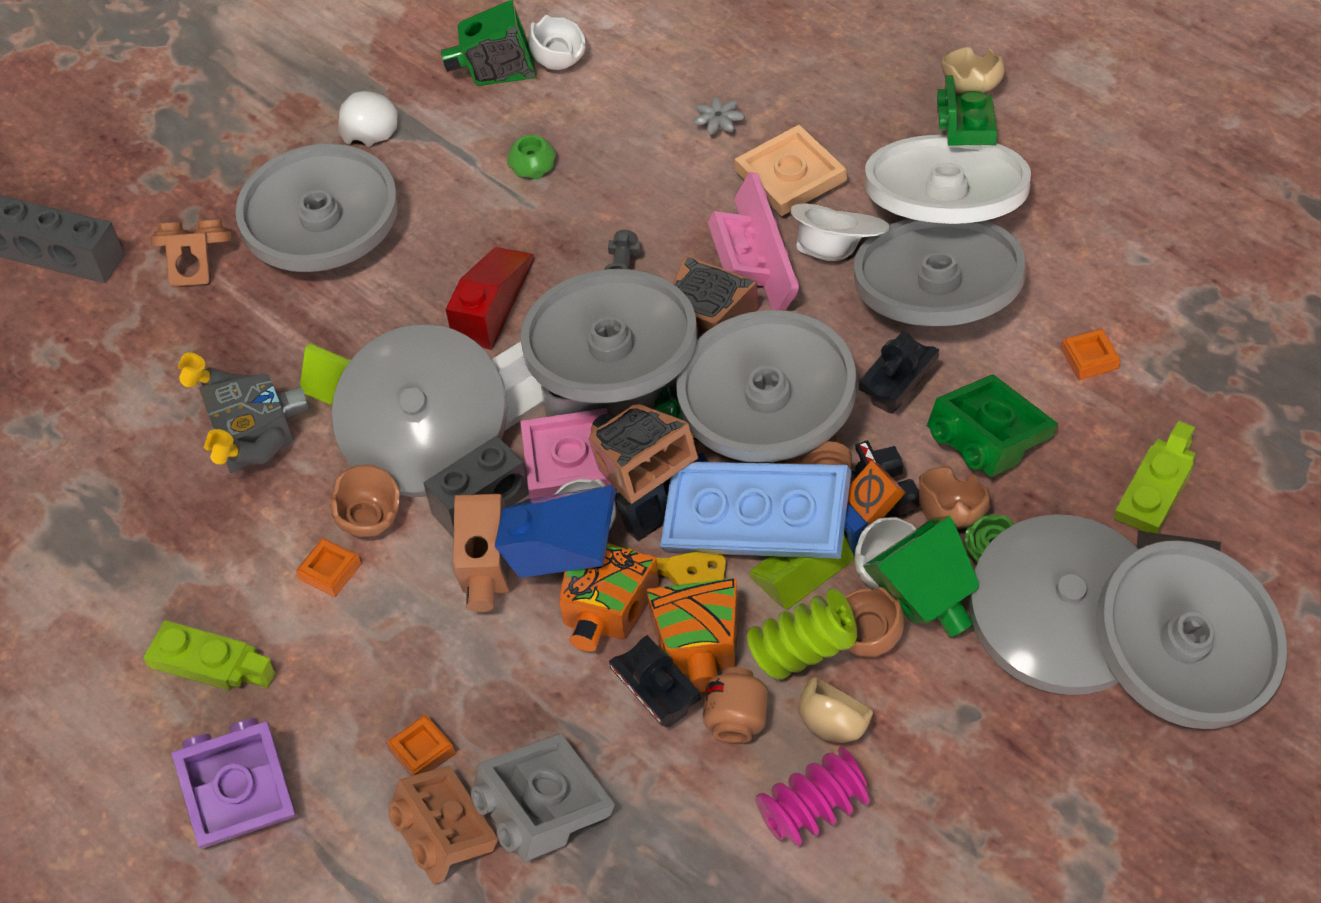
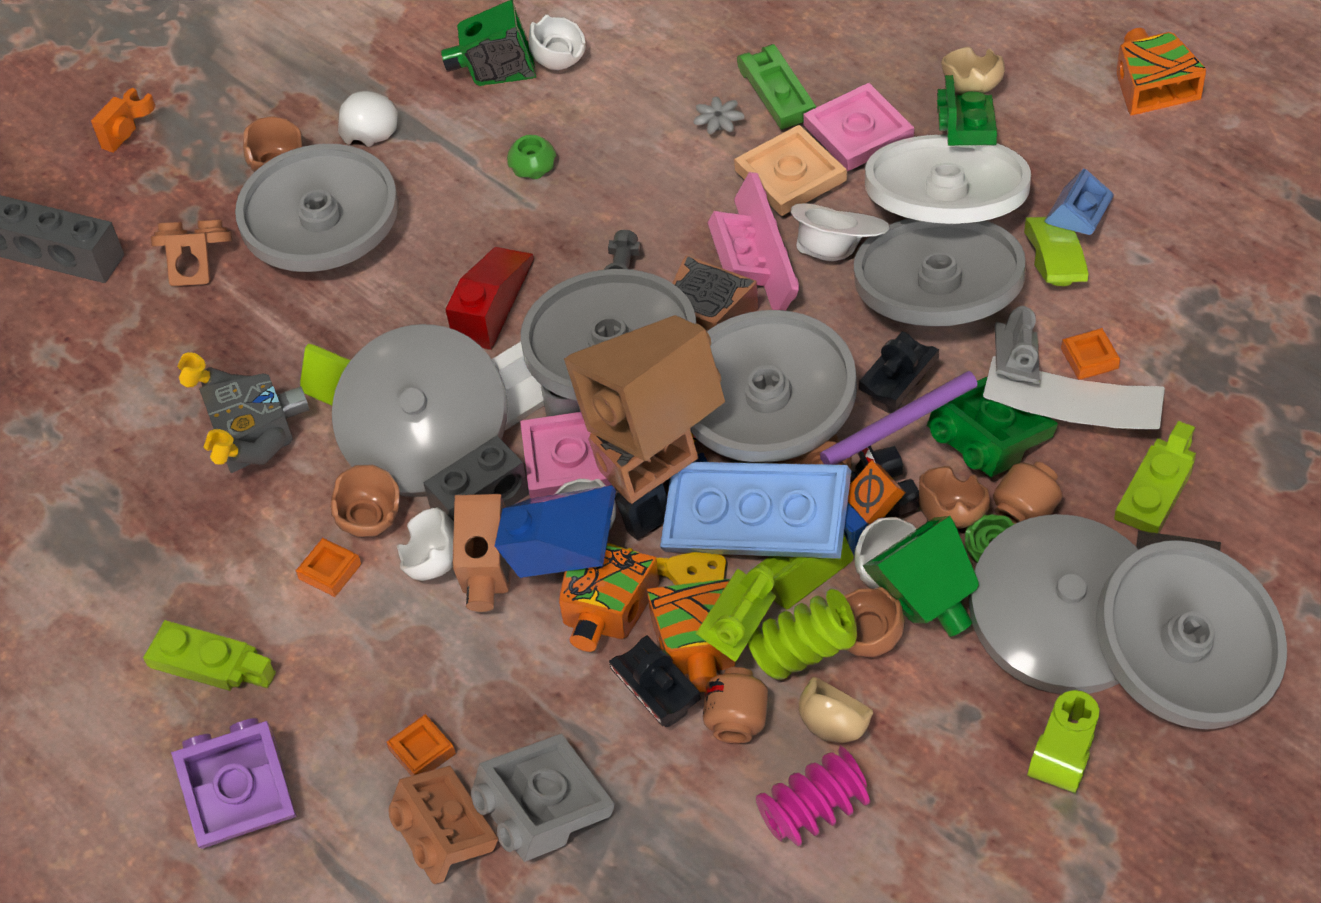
(115, 119): none -> orange plate
(269, 138): none -> nougat hair
(430, 546): none -> white hair
(647, 385): none -> medium nougat slope
(738, 611): none -> lime hinge
(776, 85): none -> bright green plate
(857, 125): none -> bright pink plate
(898, 419): none -> medium lavender bar
(1018, 346): none -> light grey hinge
(1027, 492): none -> nougat head
(1057, 252): none -> lime slope
(1065, 745): none -> lime piece
(1079, 400): none -> white sticker
(1080, 204): none -> medium blue slope
(1157, 72): none -> orange torso

